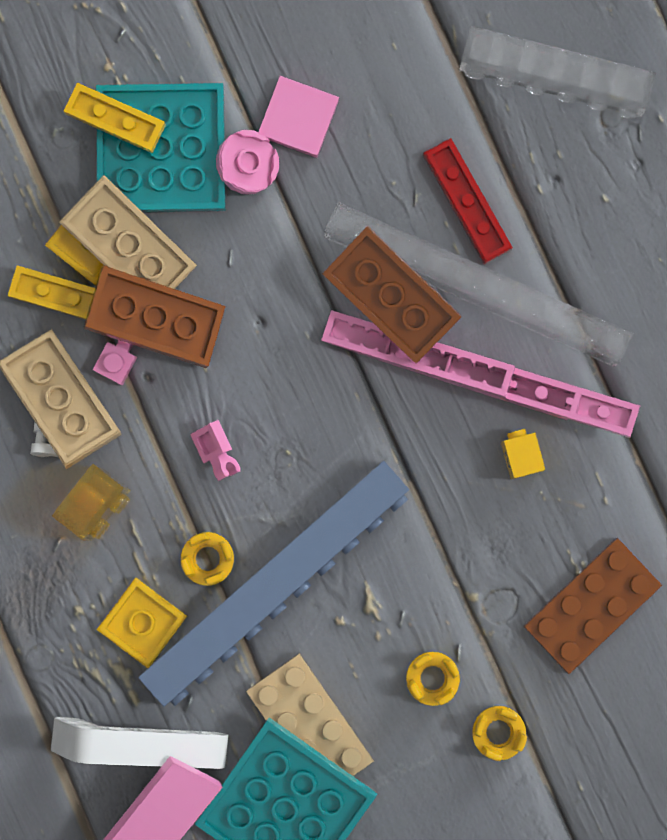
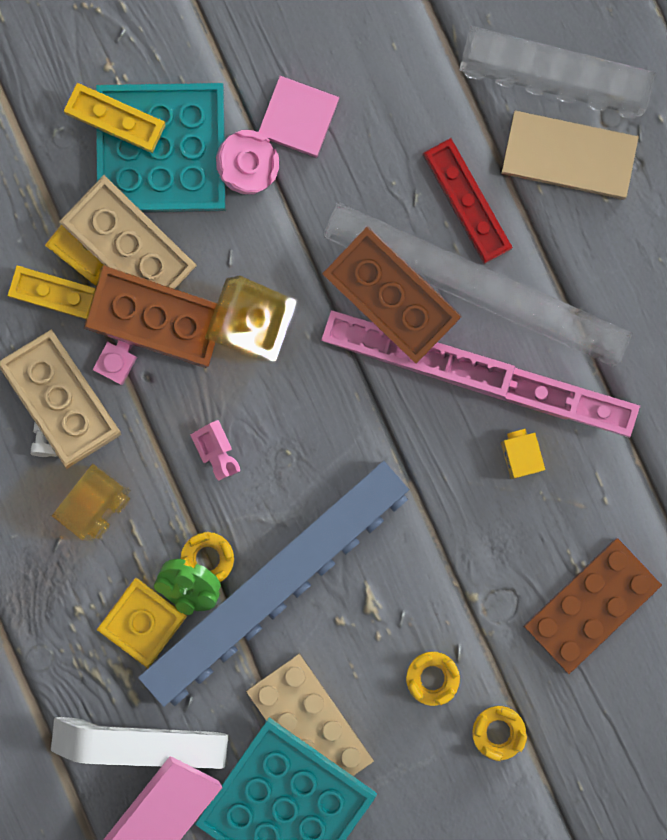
(187, 586): none -> bright green plate
(250, 319): none -> clear yellow brick
(569, 155): none -> tan tile

